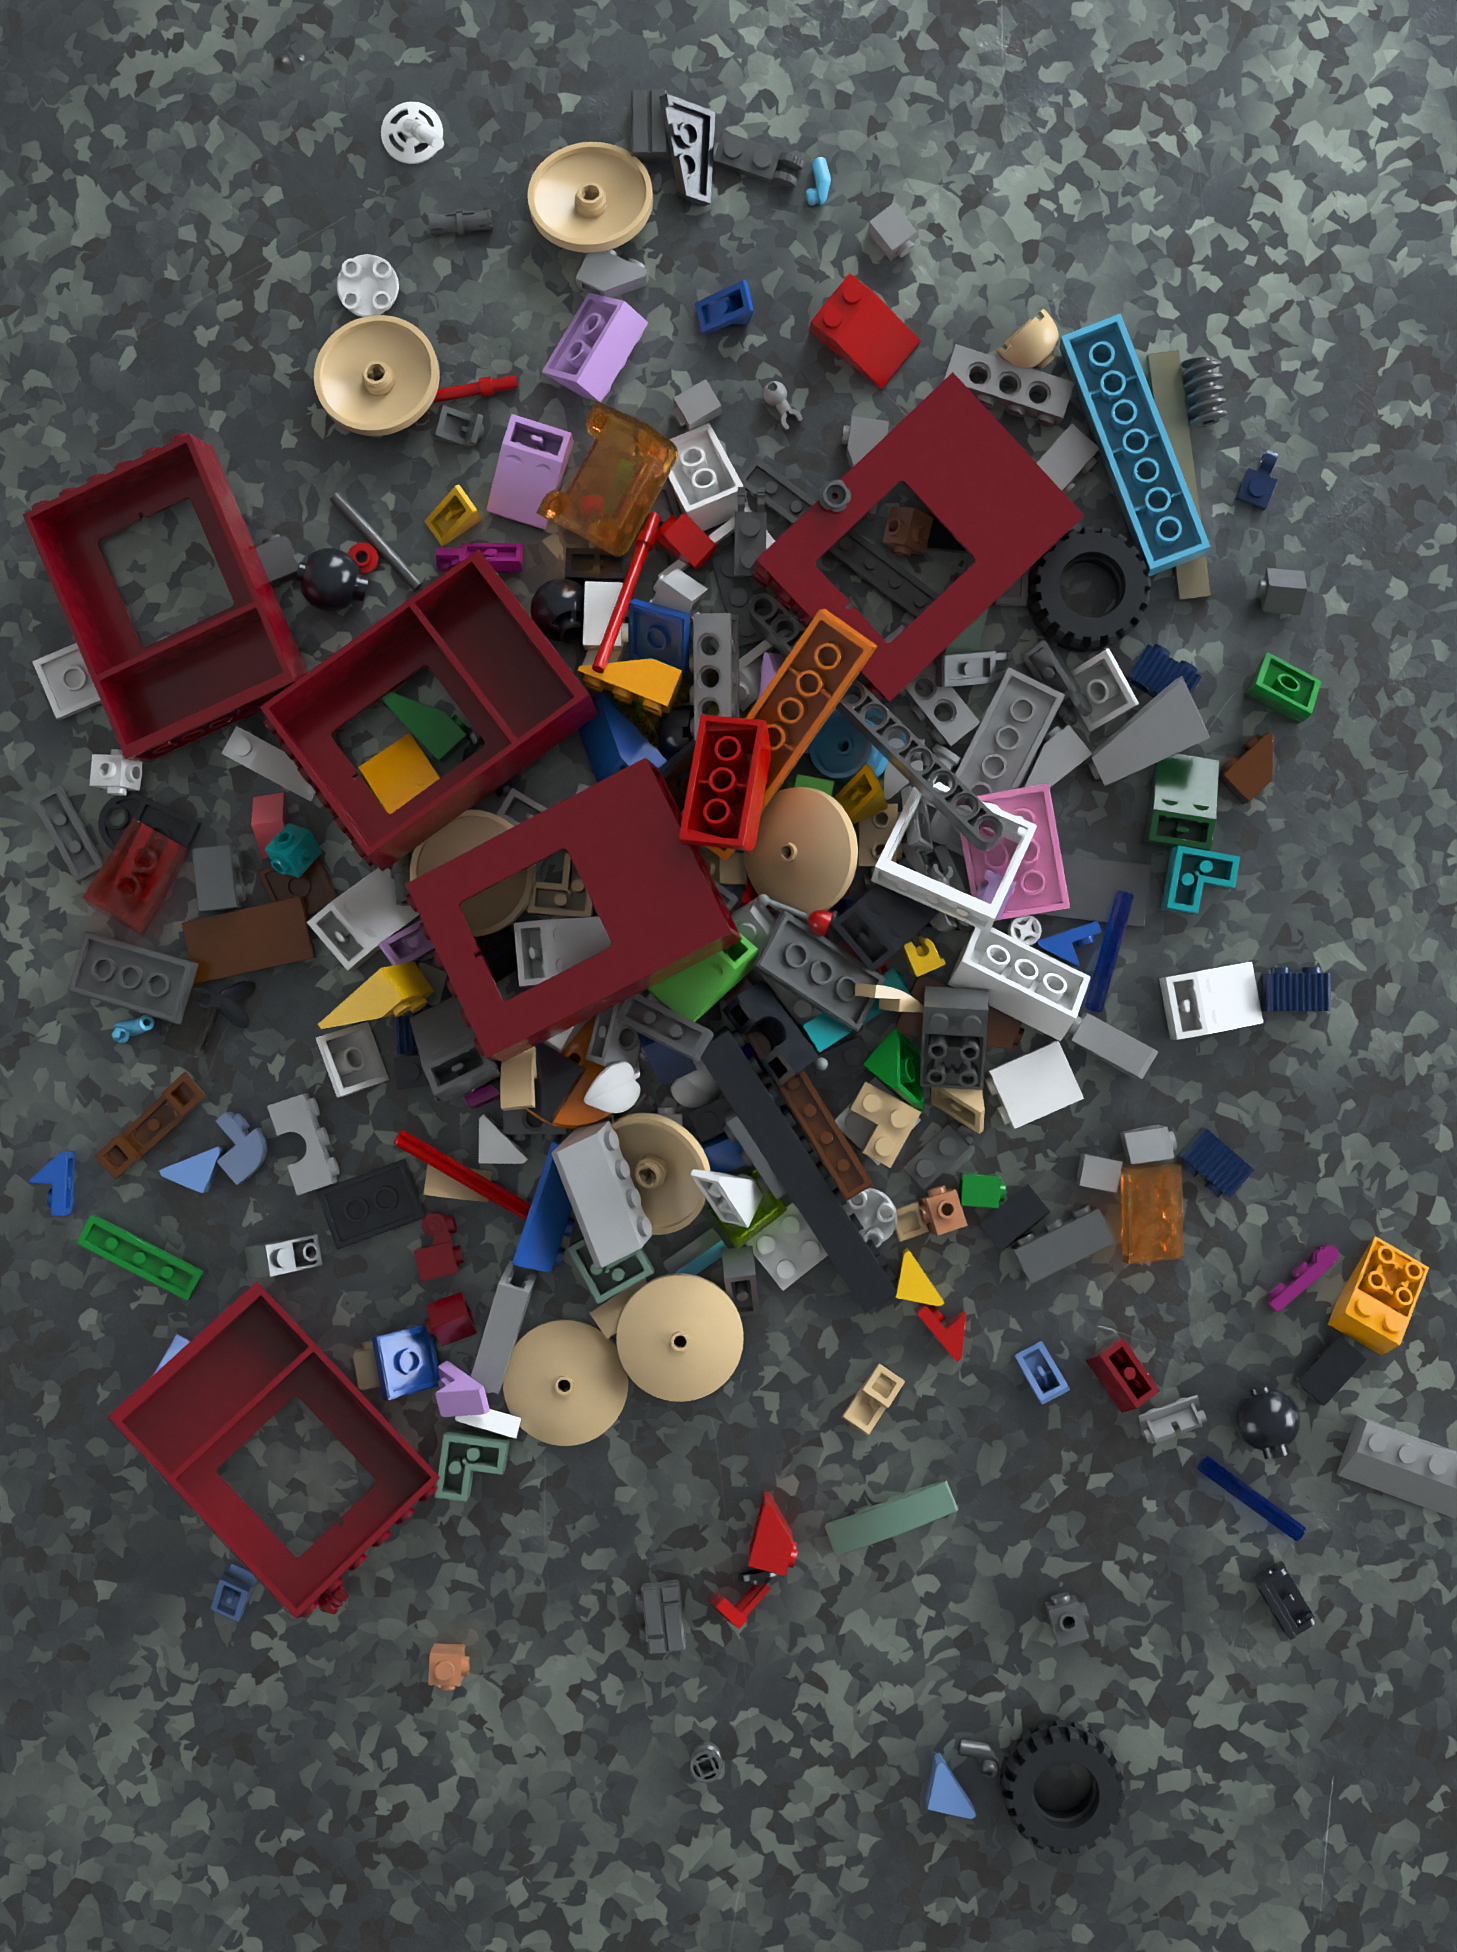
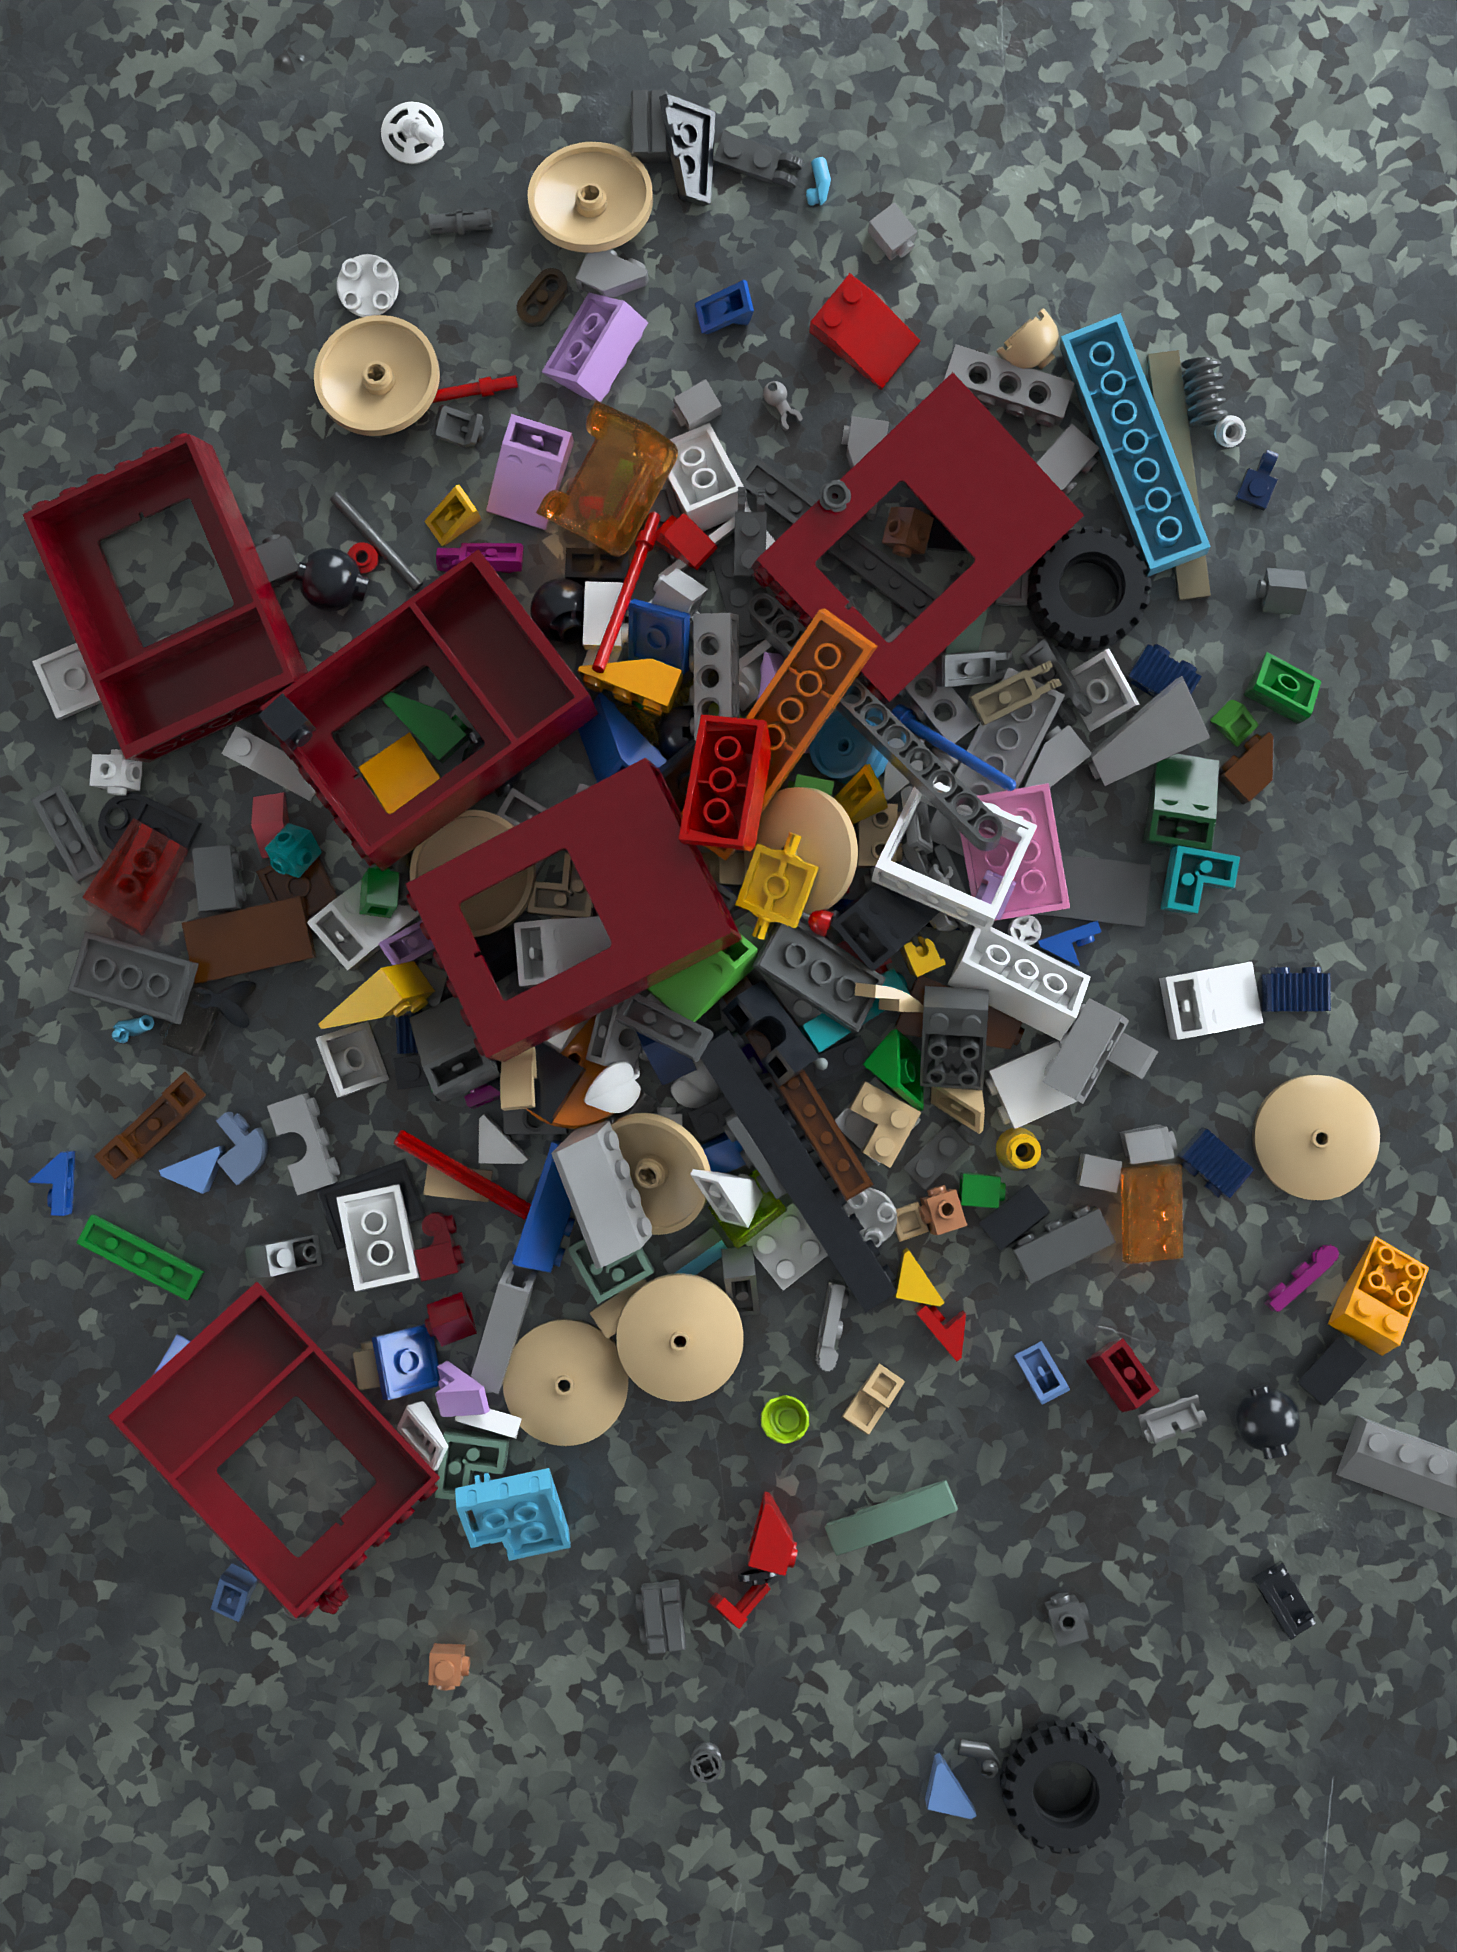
(288, 722): none -> black brick
(378, 1238): none -> white slope
(379, 892): none -> green brick
(418, 1429): none -> white slope
(514, 1510): none -> medium azure piece
(541, 298): none -> dark brown plate
(776, 886): none -> yellow plate
(784, 1419): none -> lime hair
(830, 1326): none -> light grey hinge
(906, 716): none -> blue piece
(1007, 1146): none -> yellow plant
(1011, 694): none -> dark tan hinge
(1085, 1050): none -> light grey brick
(1109, 951): clear blue axle -> none
(1234, 722): none -> bright green slope
(1236, 435): none -> white plate
(1251, 1498): clear blue axle -> none
(1288, 1129): none -> tan dish

